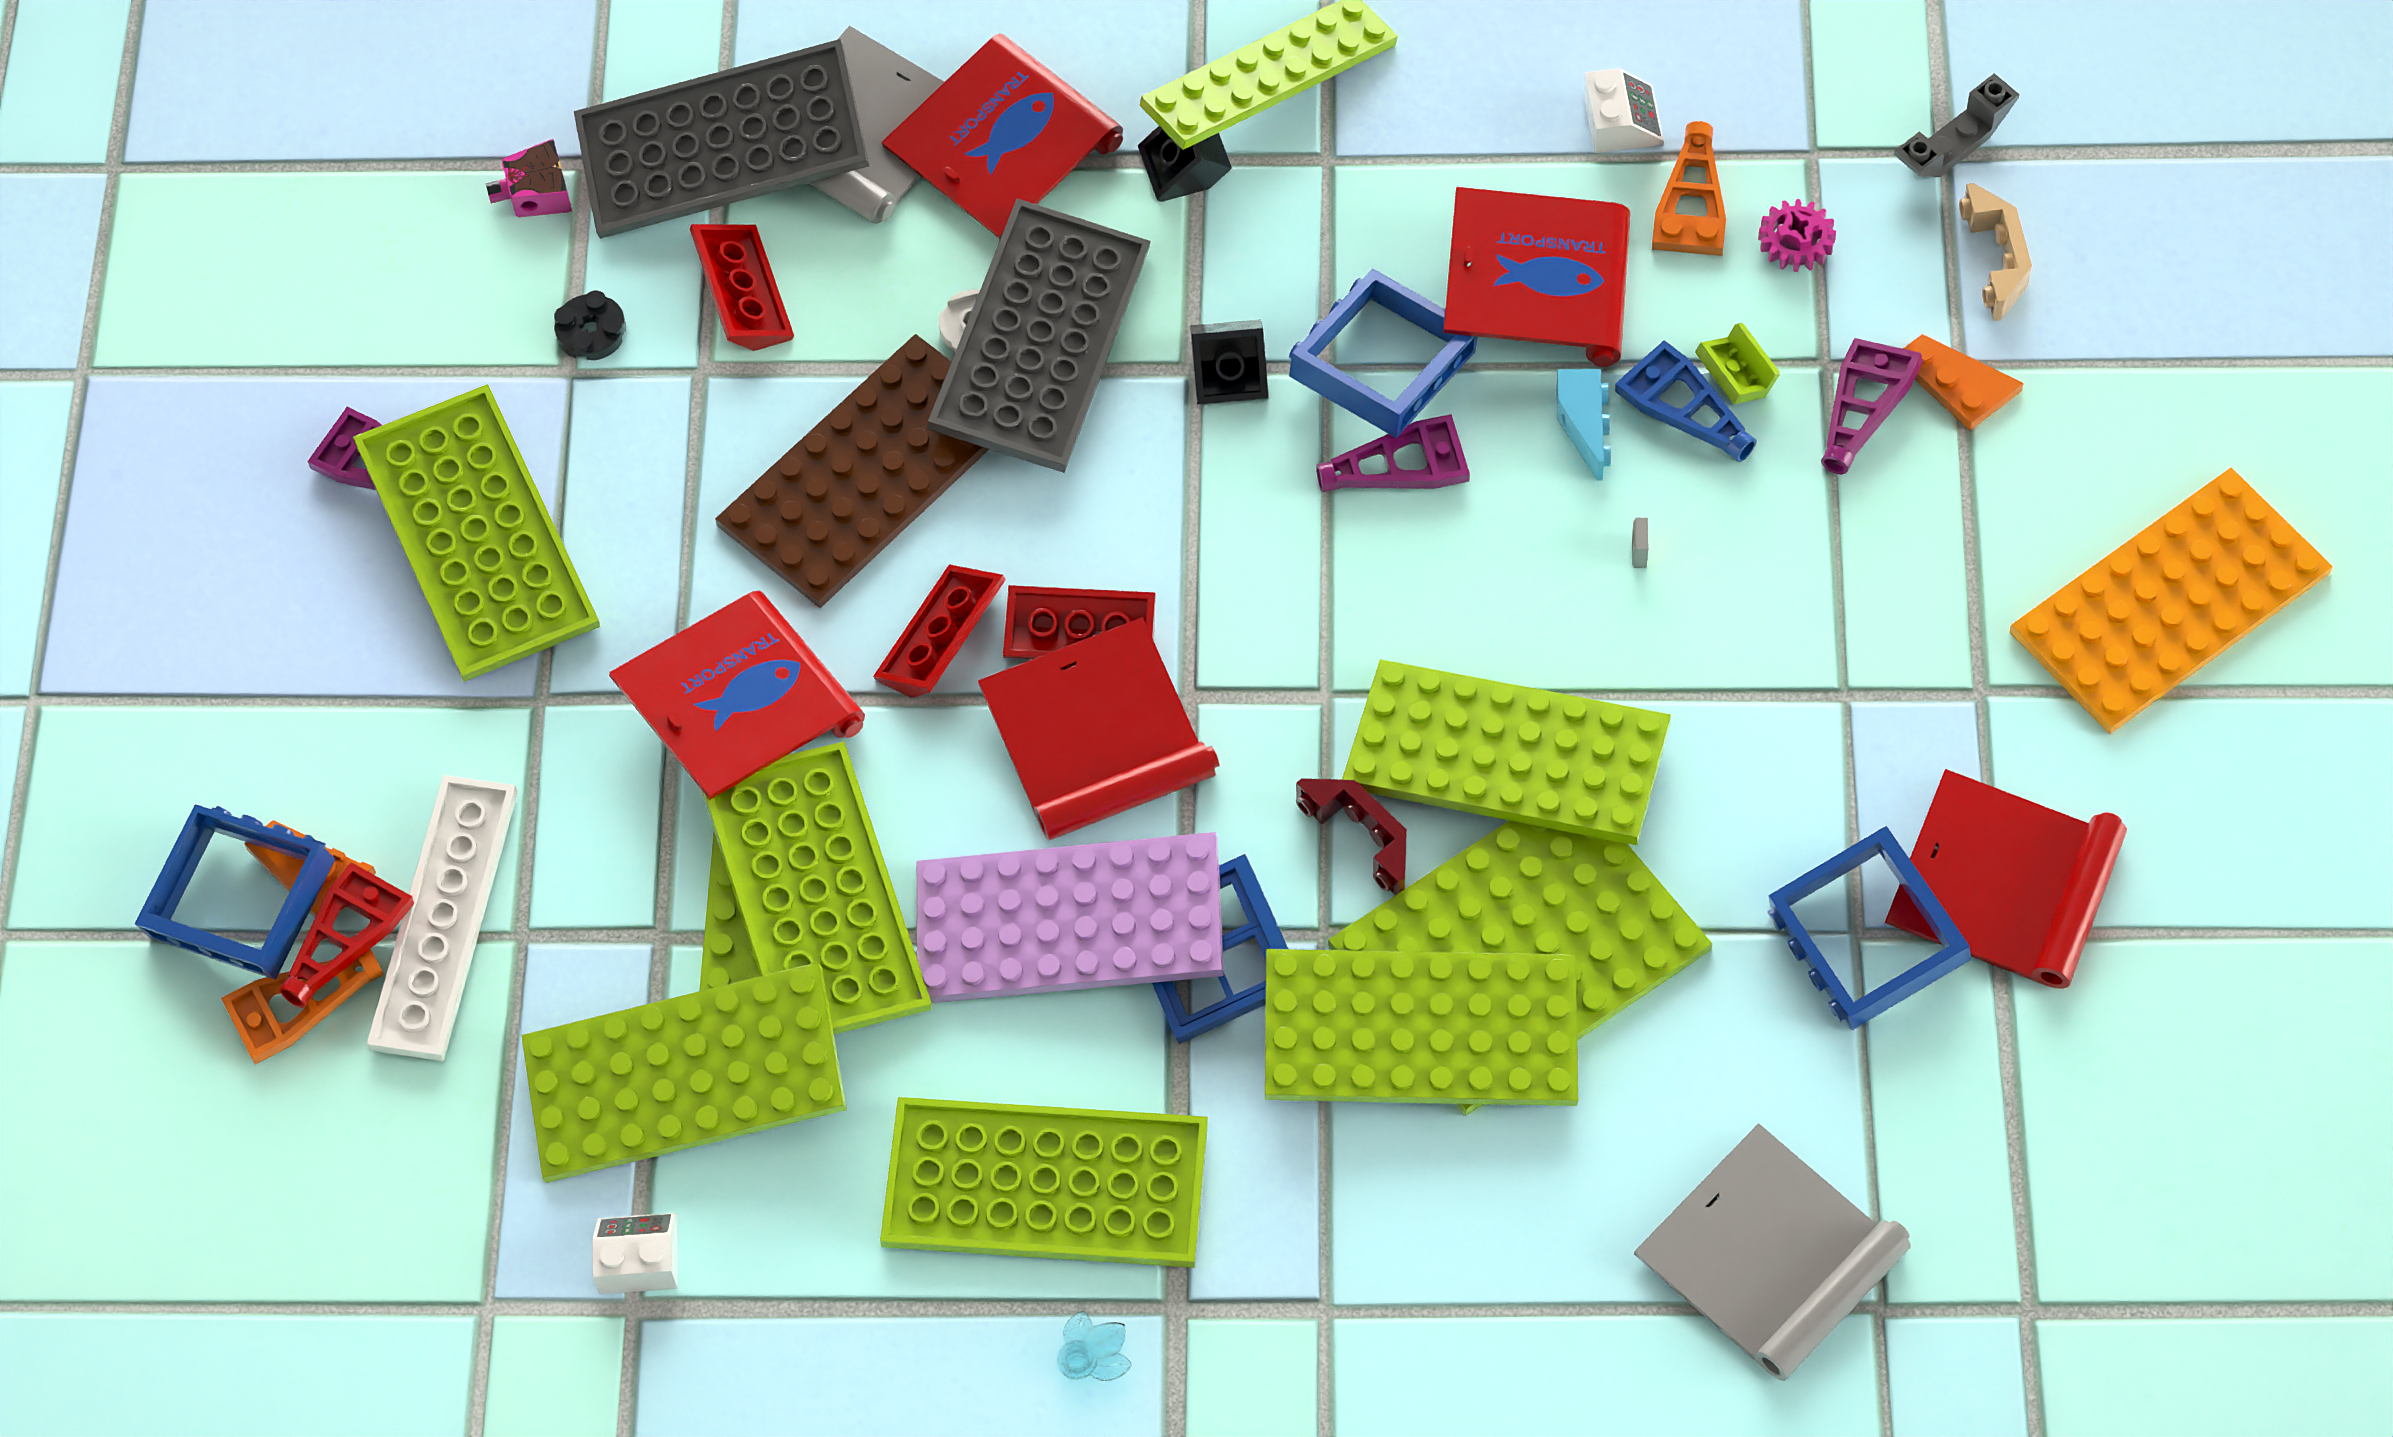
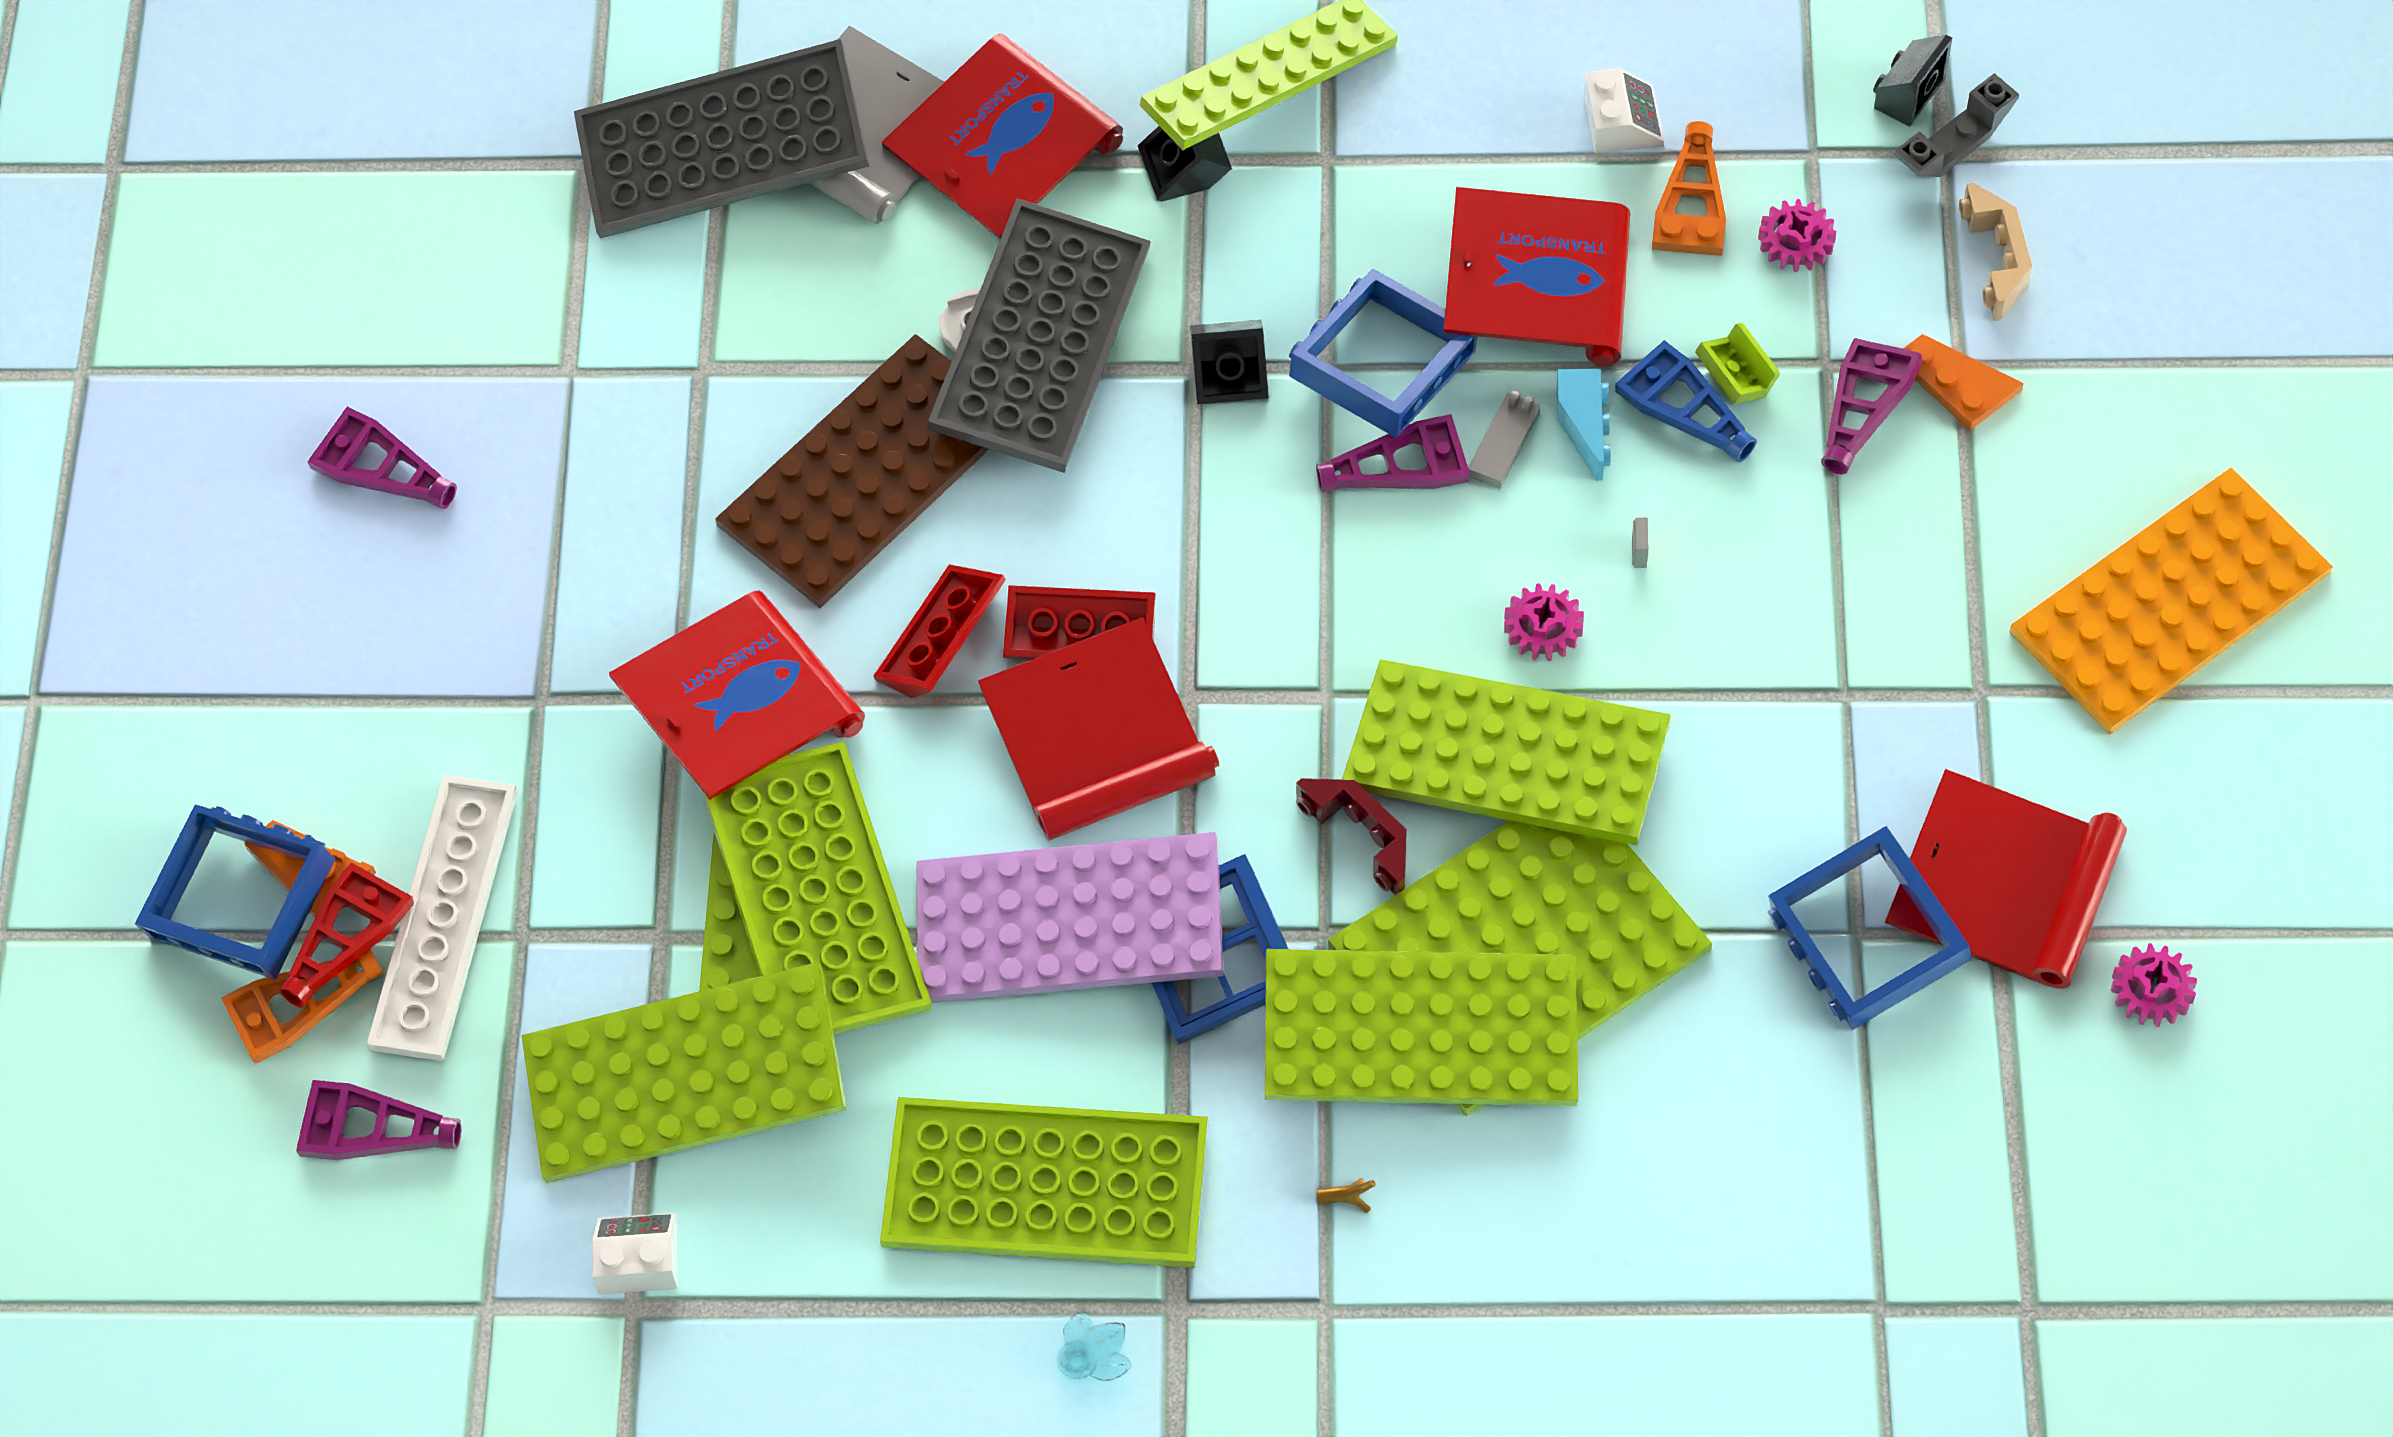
(326, 1118): none -> magenta plate
(476, 532): lime plate -> none
(532, 182): torso -> none
(585, 309): black plate -> none
(742, 284): red slope -> none
(1346, 1194): none -> pearl gold bar
(1504, 439): none -> light grey hinge
(1528, 613): none -> dark pink gear
(1773, 1254): light grey door -> none
(1913, 78): none -> black slope
(2173, 983): none -> dark pink gear

